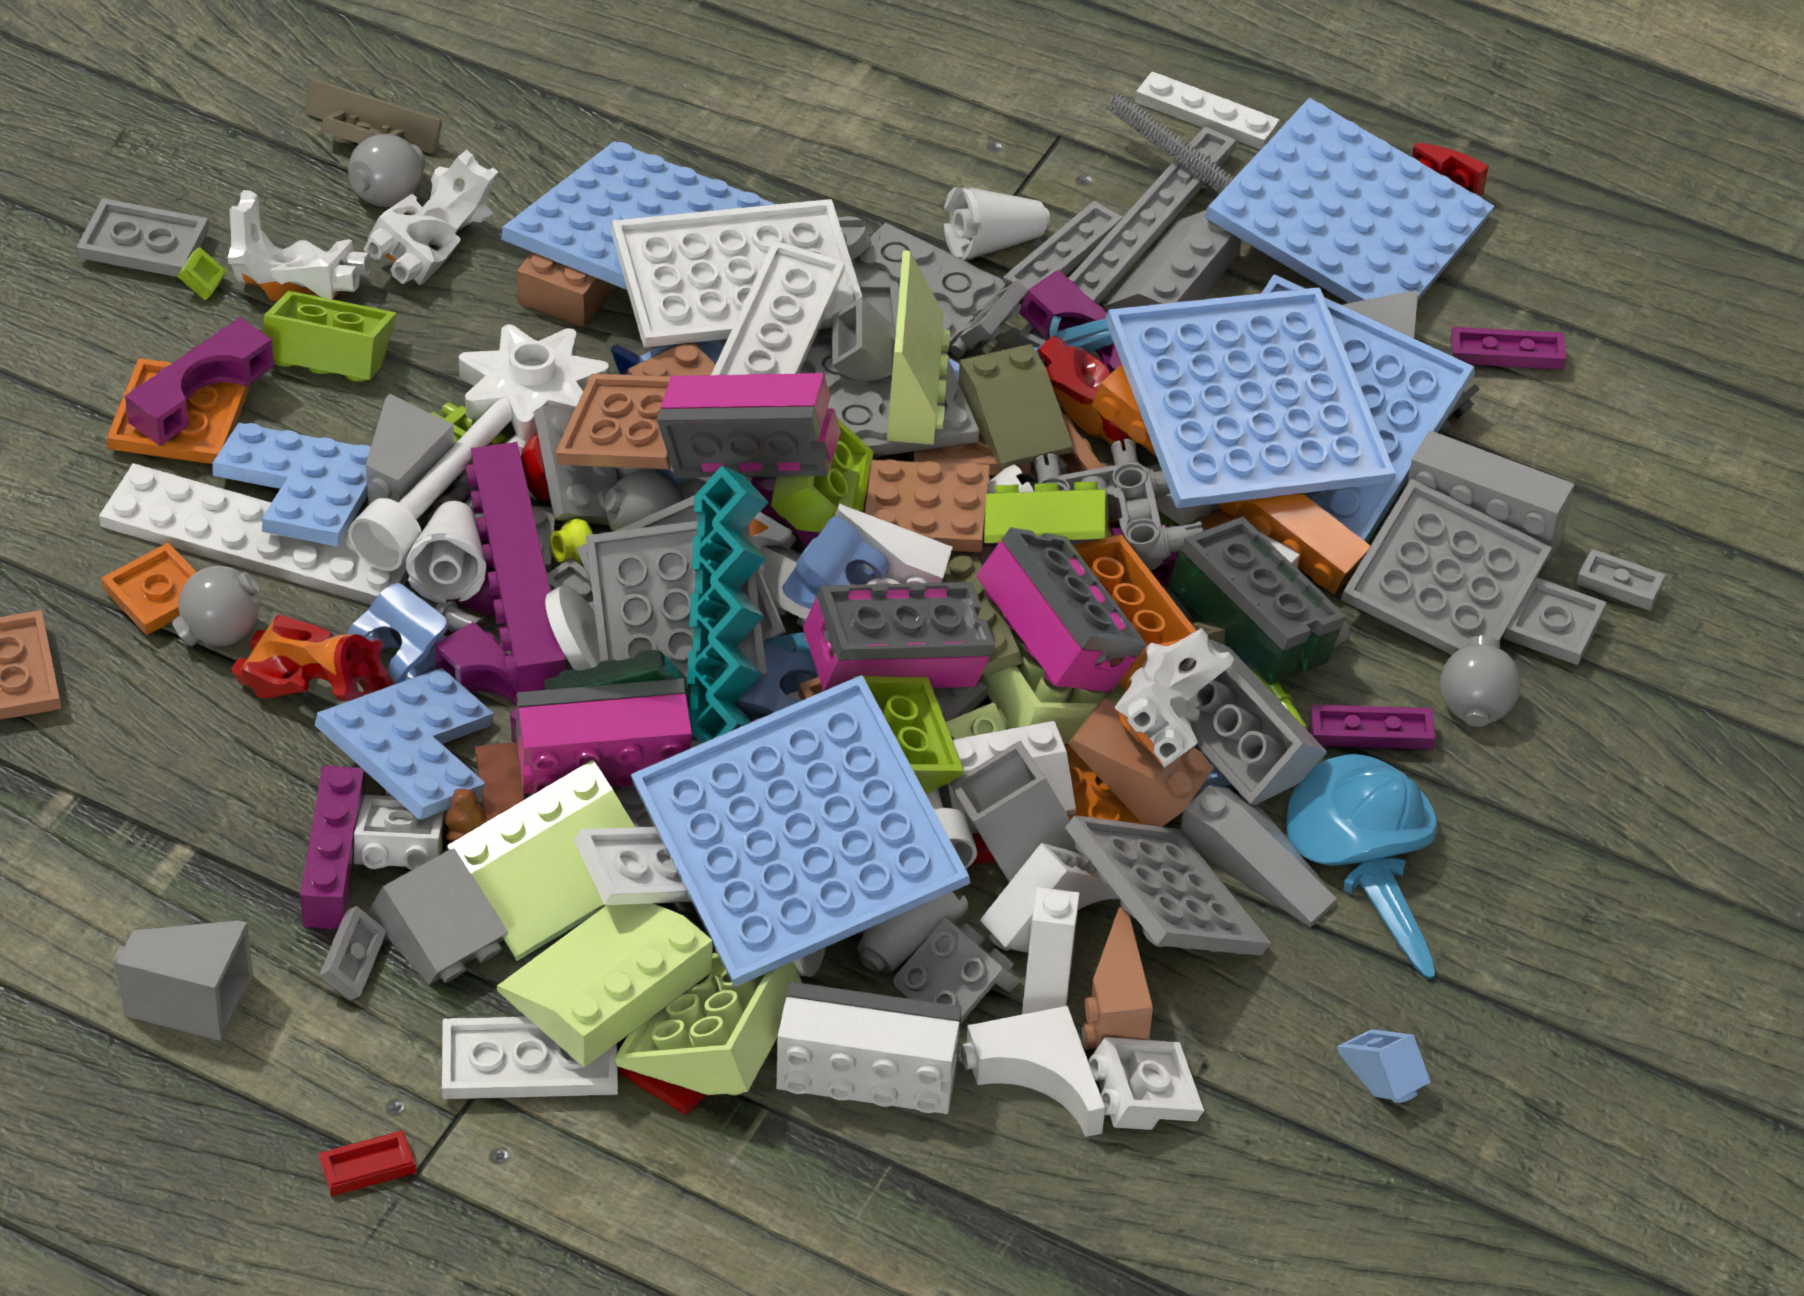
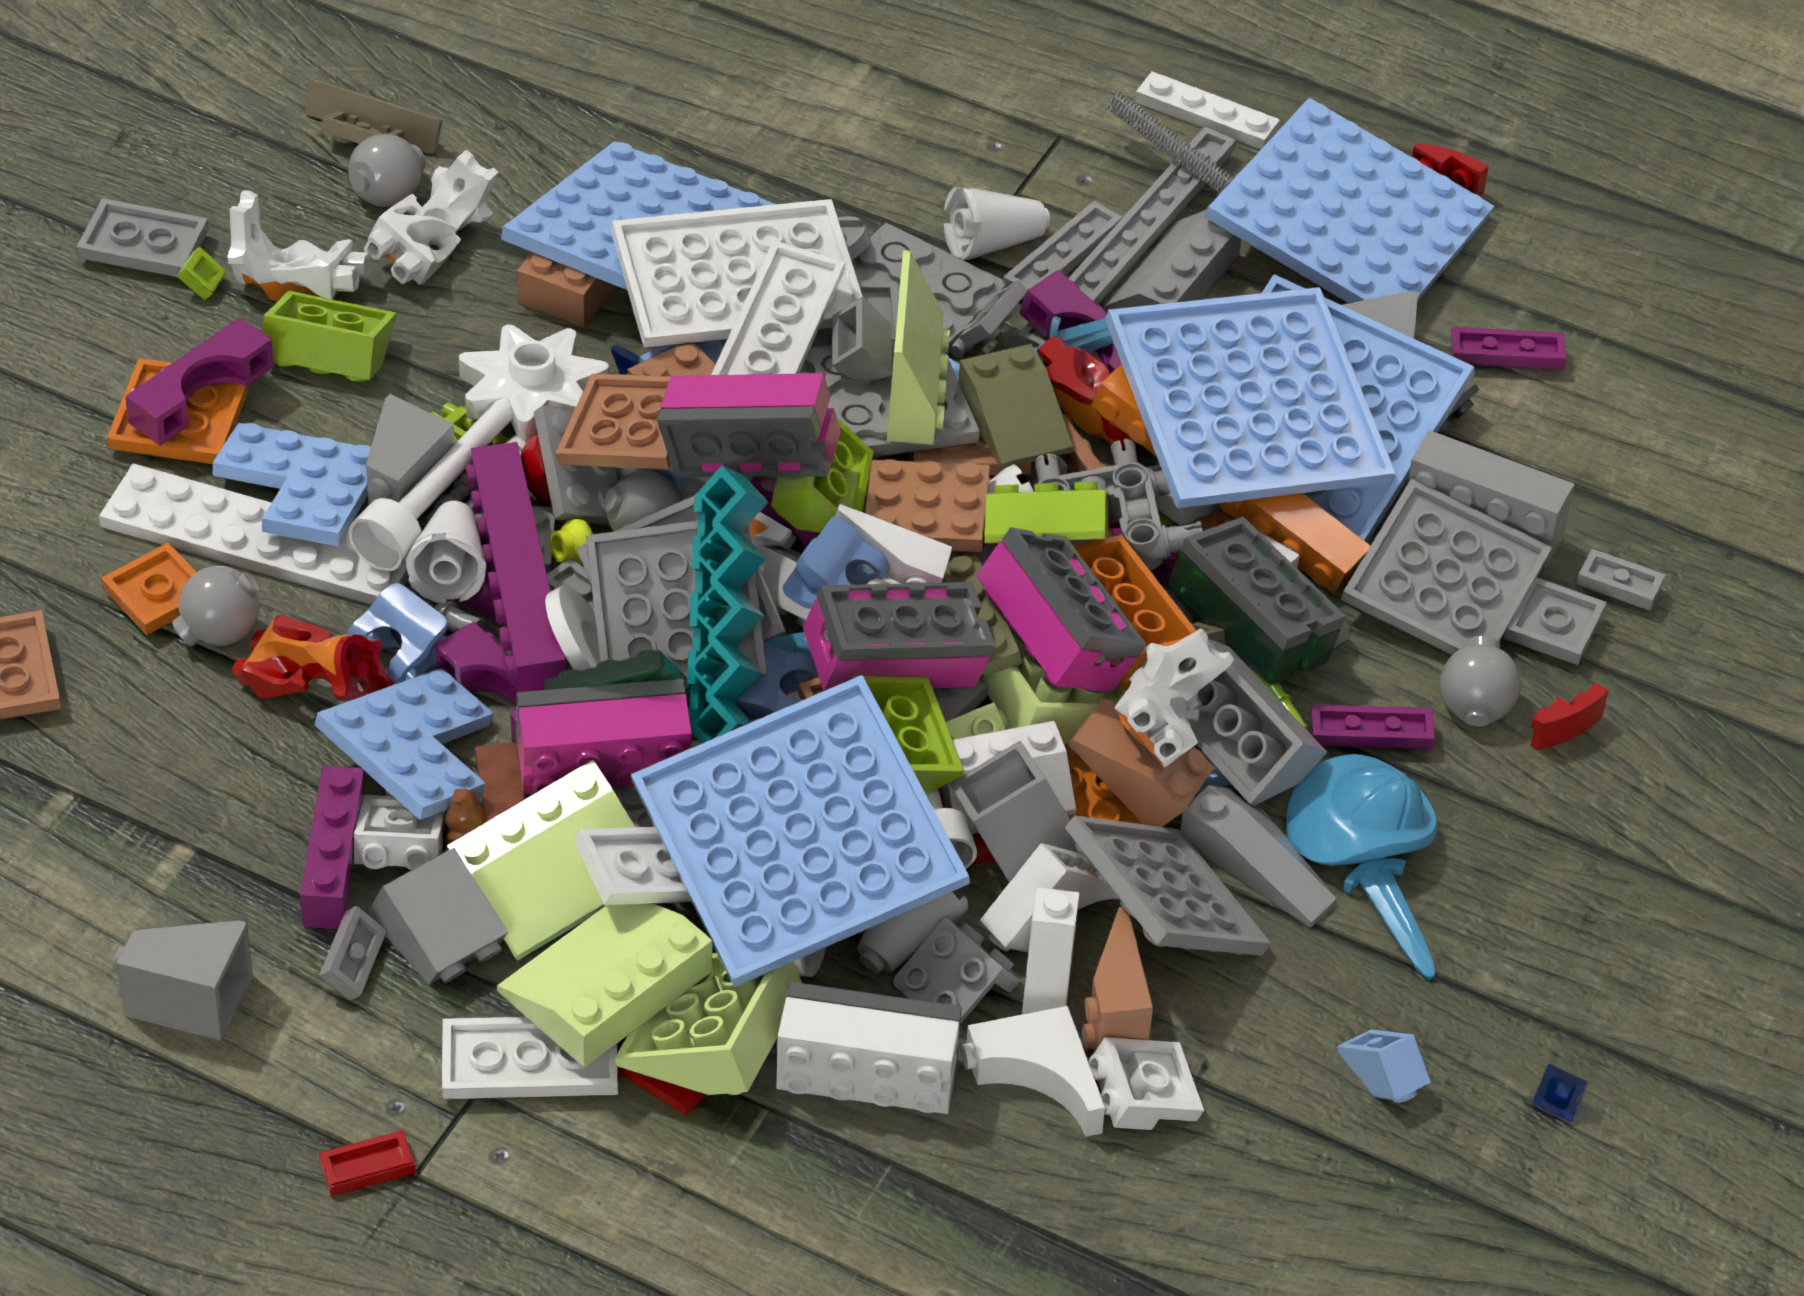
(1560, 1092): none -> clear blue slope
(1567, 720): none -> red slope

